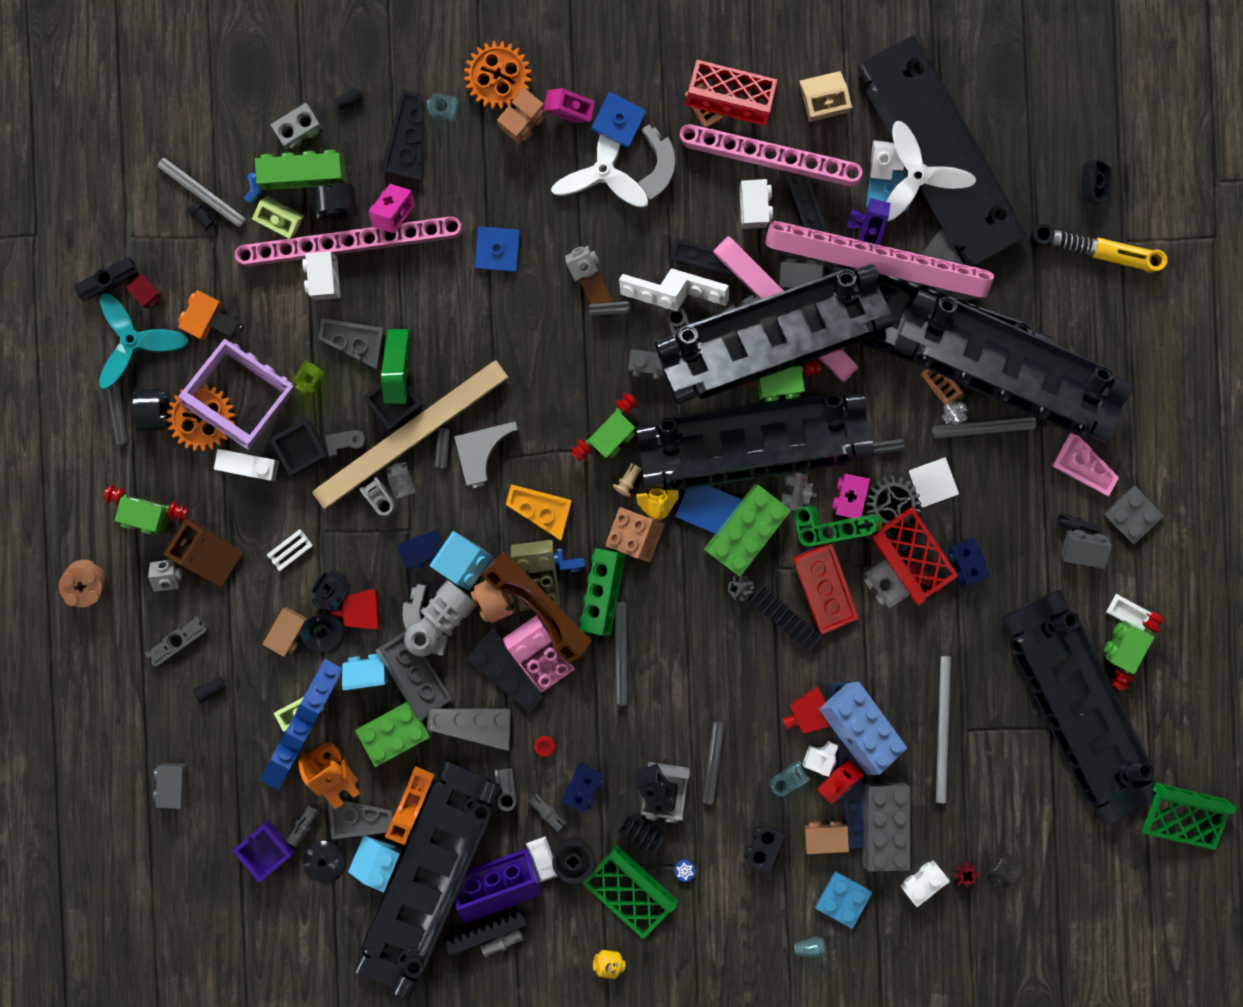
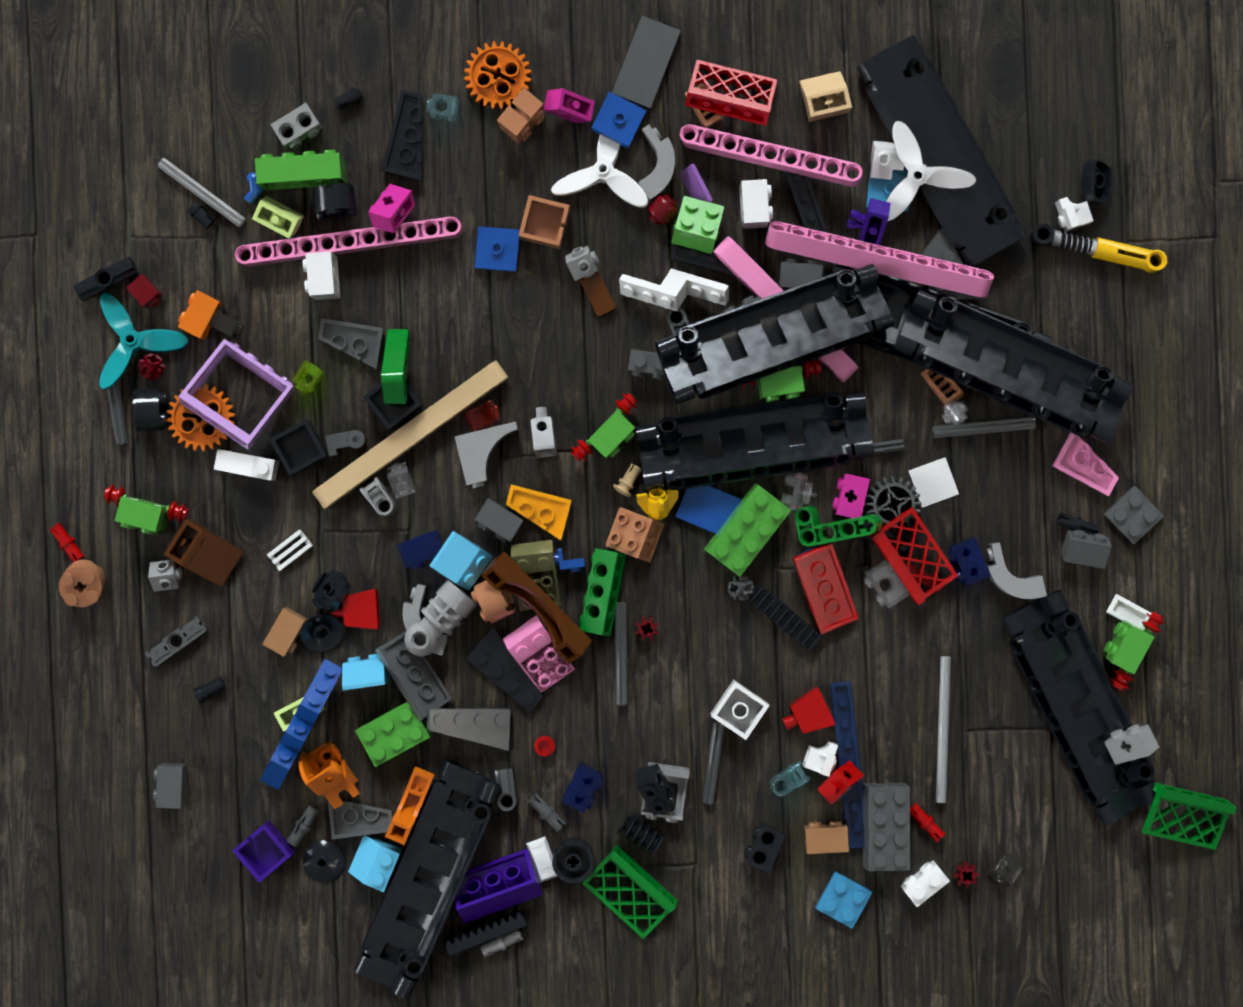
(66, 542): none -> red pin
(151, 366): none -> dark red gear
(442, 448): dark grey axle -> none
(482, 415): none -> clear red bracket
(499, 520): none -> dark grey brick
(543, 441): none -> light grey torso
(544, 222): none -> nougat piece
(608, 964): yellow head -> none
(609, 308): dark grey axle -> none
(646, 62): none -> dark grey tile
(652, 626): none -> dark red gear
(663, 209): none -> dark red head
(684, 870): blue tile -> none
(695, 184): none -> medium lavender slope
(697, 224): none -> bright green brick
(739, 709): none -> white brick
(810, 947): clear light blue cone -> none
(863, 728): medium blue brick -> none
(926, 822): none -> red pin
(1024, 588): none -> light grey arch
(1072, 215): none -> white brick
(1131, 744): none -> light grey brick

